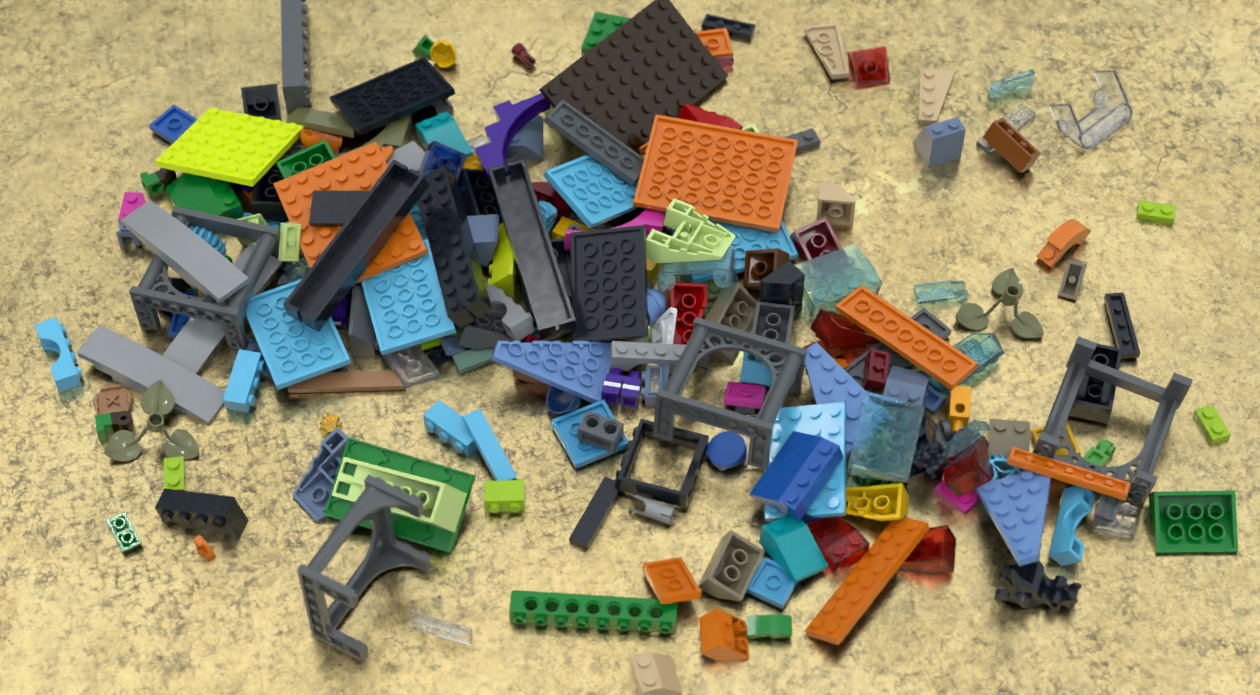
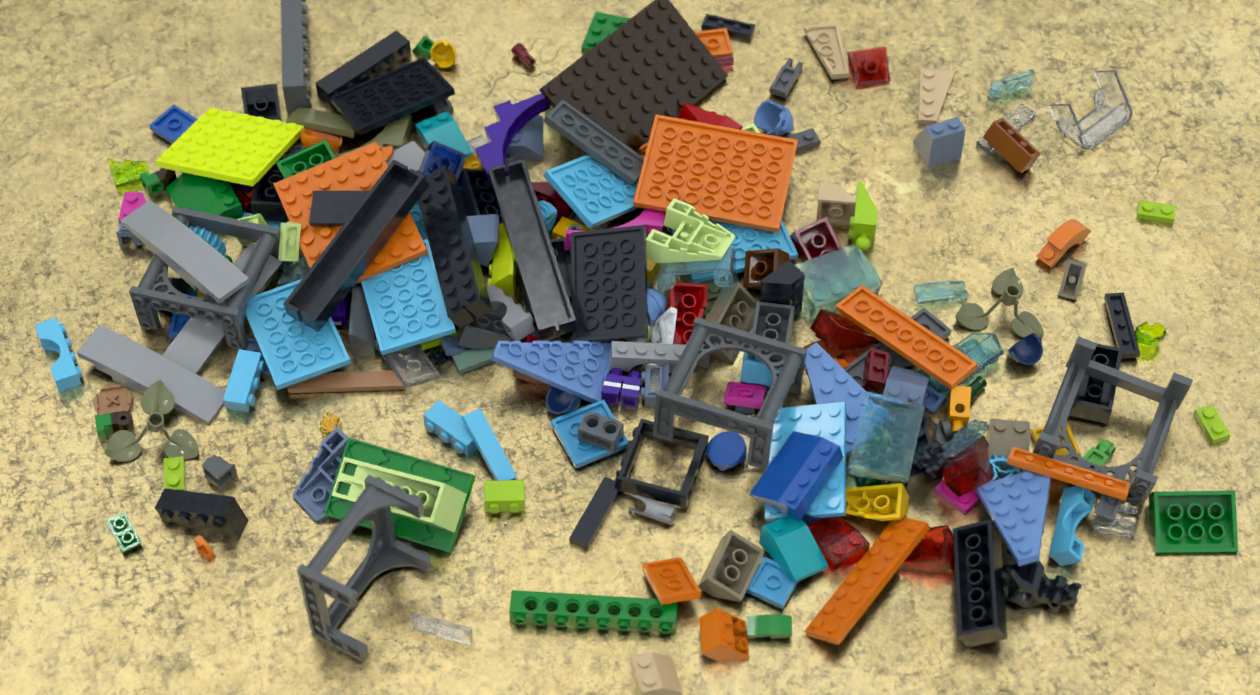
(127, 172): none -> clear neon green wing
(219, 471): none -> dark grey window
(244, 200): none -> dark red pin
(364, 66): none -> black brick
(773, 118): none -> medium blue helmet
(785, 78): none -> dark grey hinge
(863, 221): none -> lime slope
(976, 387): none -> dark green pin
(978, 585): none -> black brick
(1027, 350): none -> dark blue helmet
(1150, 335): none -> clear neon green hair

